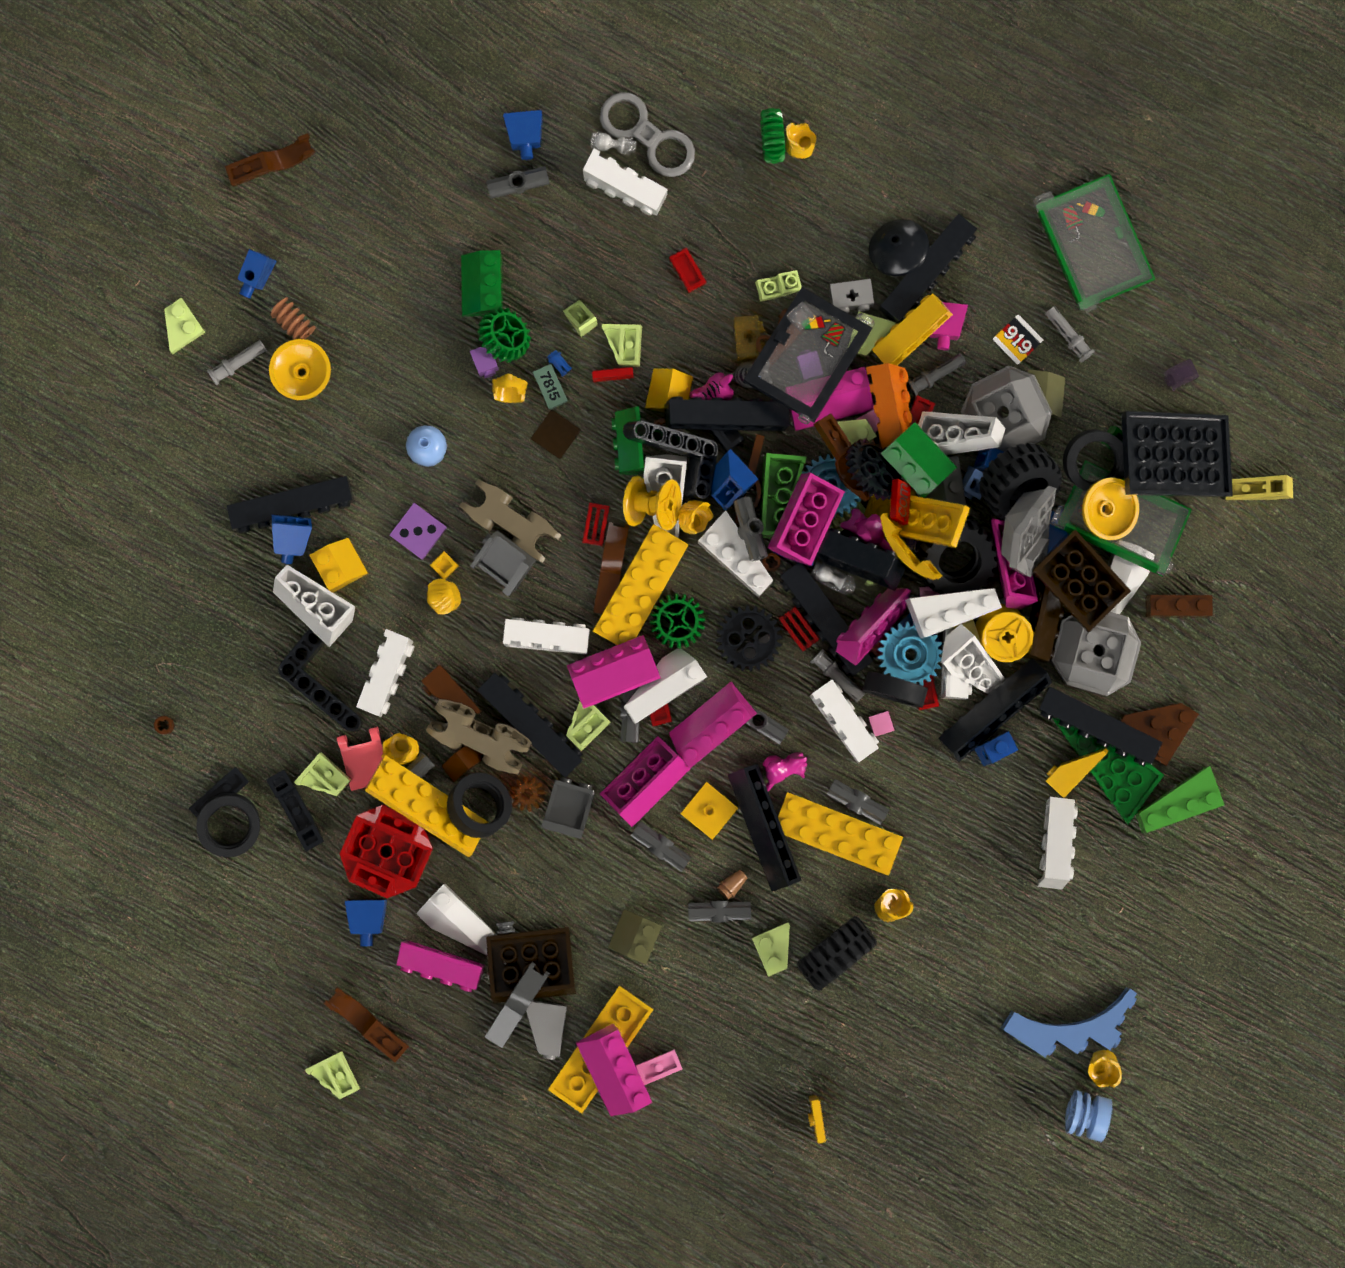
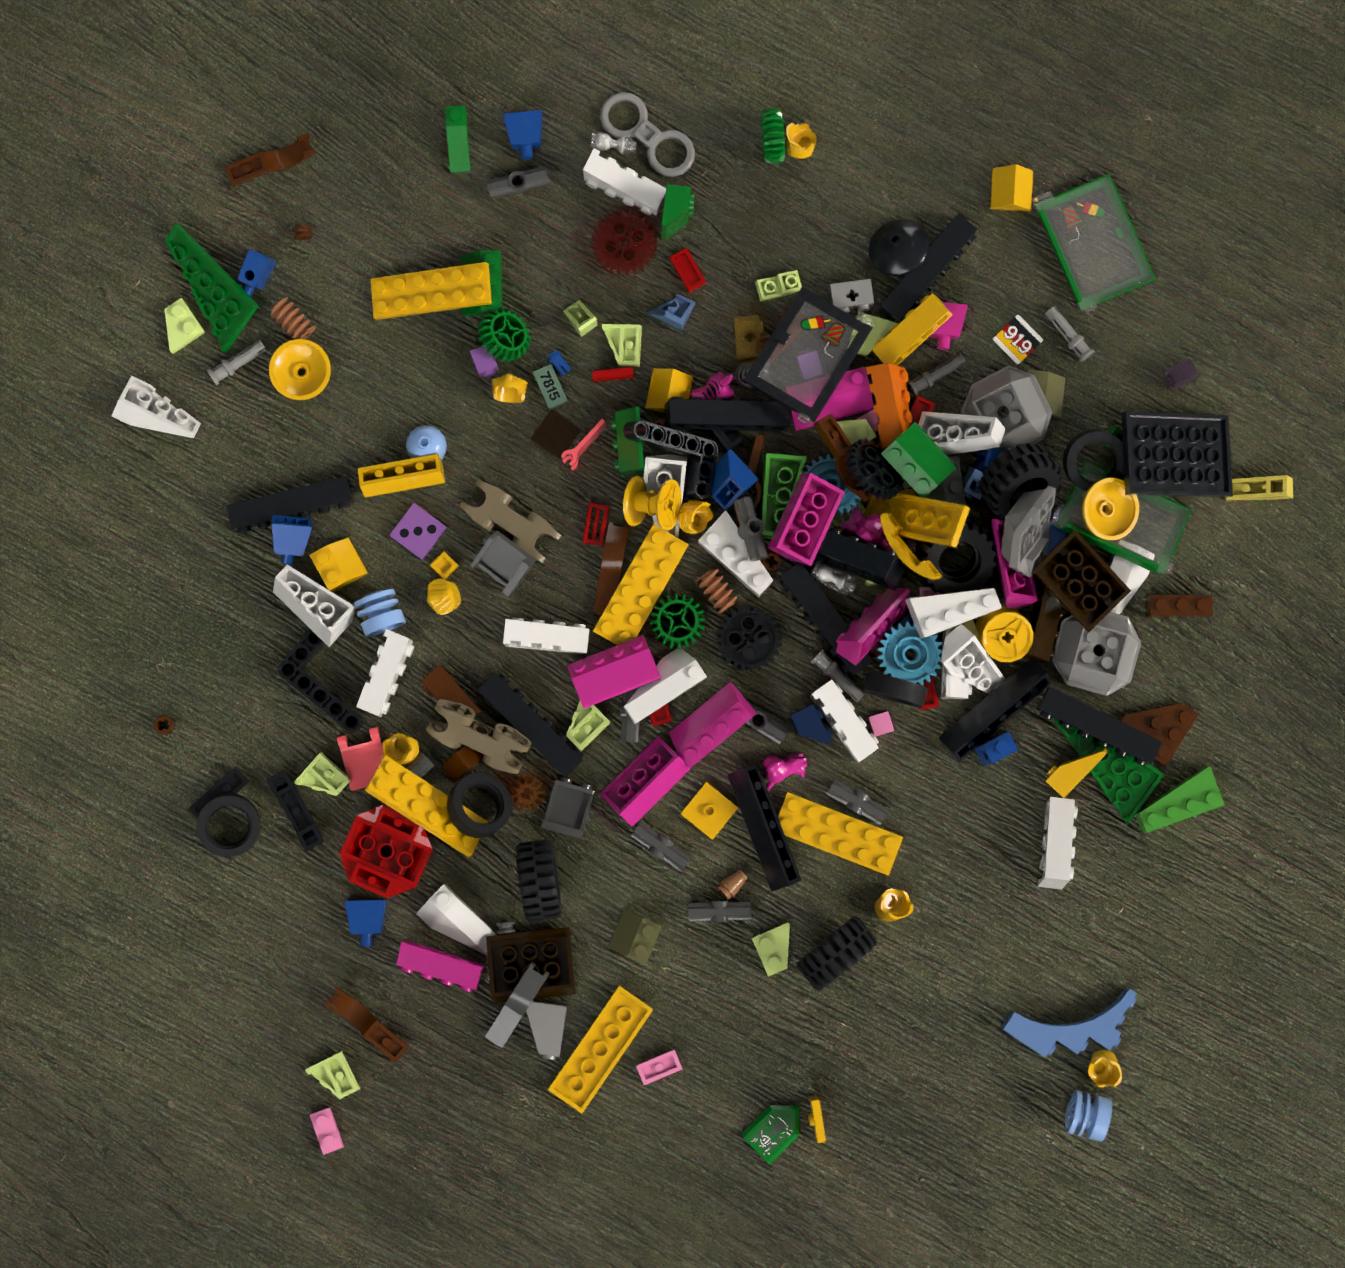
(146, 409): none -> white wedge
(214, 290): none -> green wing
(302, 233): none -> reddish brown bush
(326, 1130): none -> bright pink plate
(379, 612): none -> light blue wheel
(401, 475): none -> yellow brick
(431, 291): none -> yellow plate
(457, 139): none -> green slope
(538, 880): none -> black tyre
(575, 453): none -> coral flag
(607, 236): none -> clear red gear
(614, 1071): dark pink slope -> none
(674, 312): none -> medium blue slope
(677, 209): none -> green slope
(716, 590): none -> nougat piece
(773, 1130): none -> green tile
(801, 316): clear plate -> none
(804, 623): red tile -> none
(808, 725): none -> dark blue slope
(900, 502): red tile -> none
(1011, 188): none -> yellow slope

